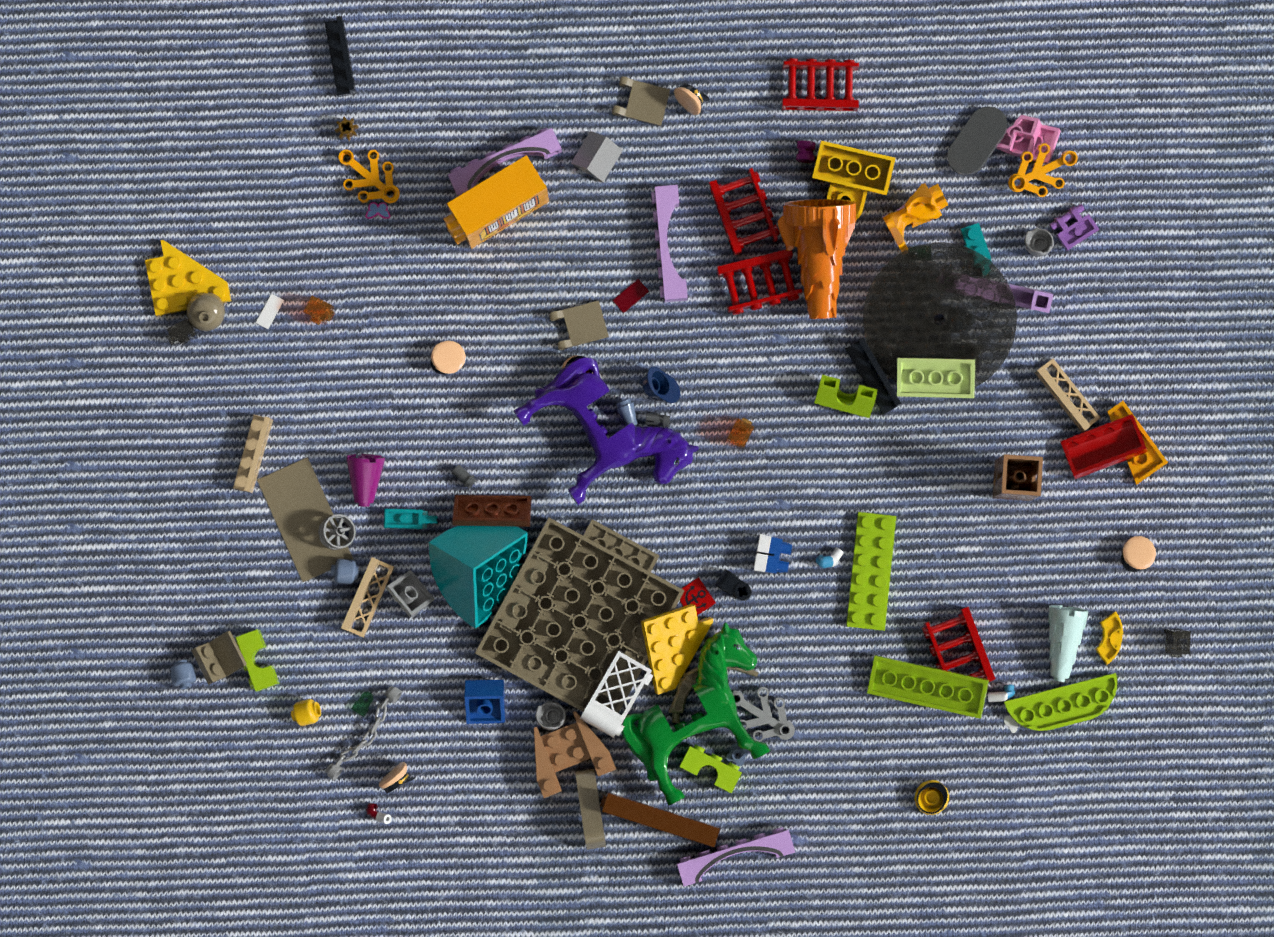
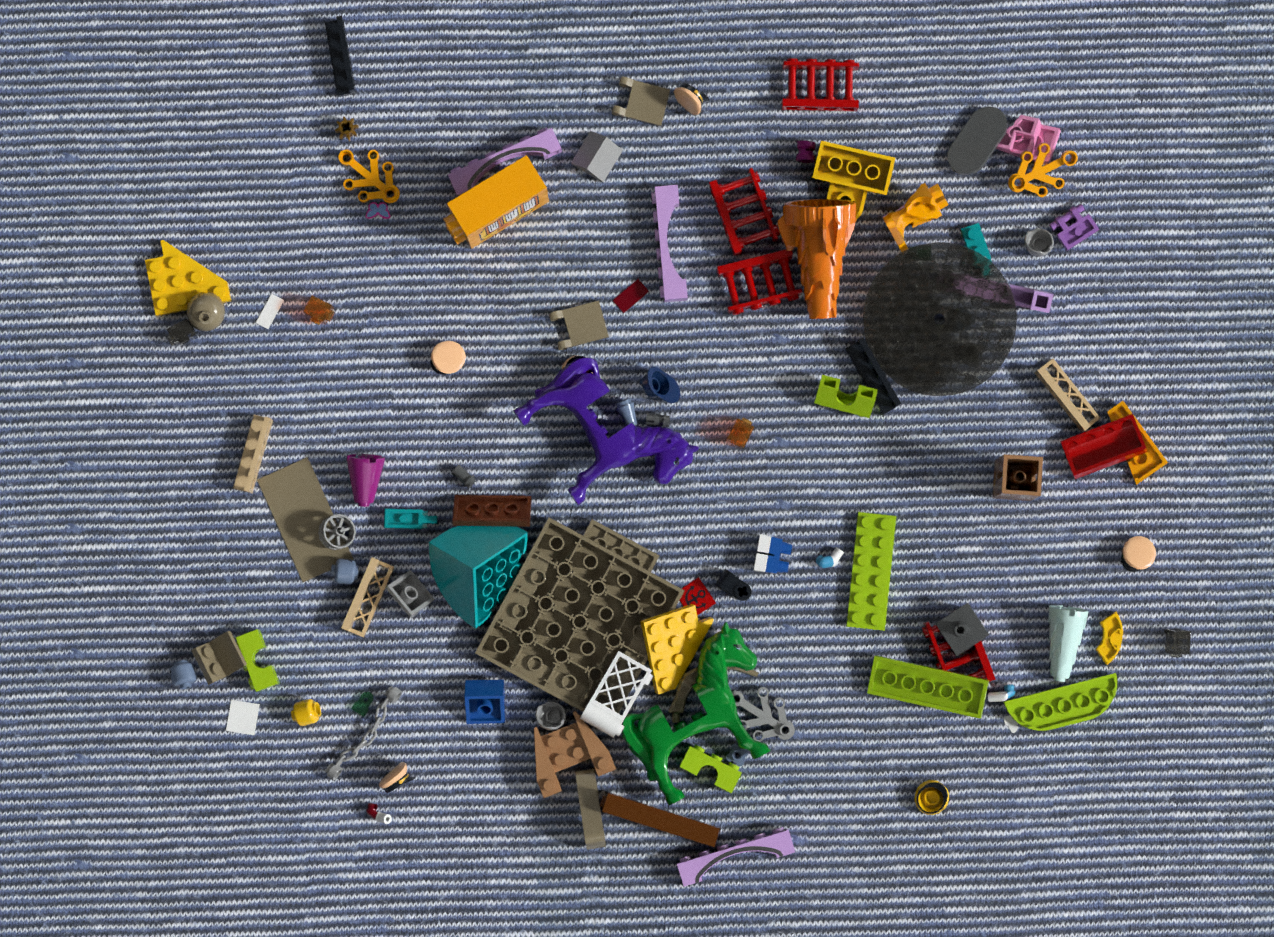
(242, 717): none -> white sticker
(936, 377): yellowish green plate -> none
(962, 629): none -> dark grey tile

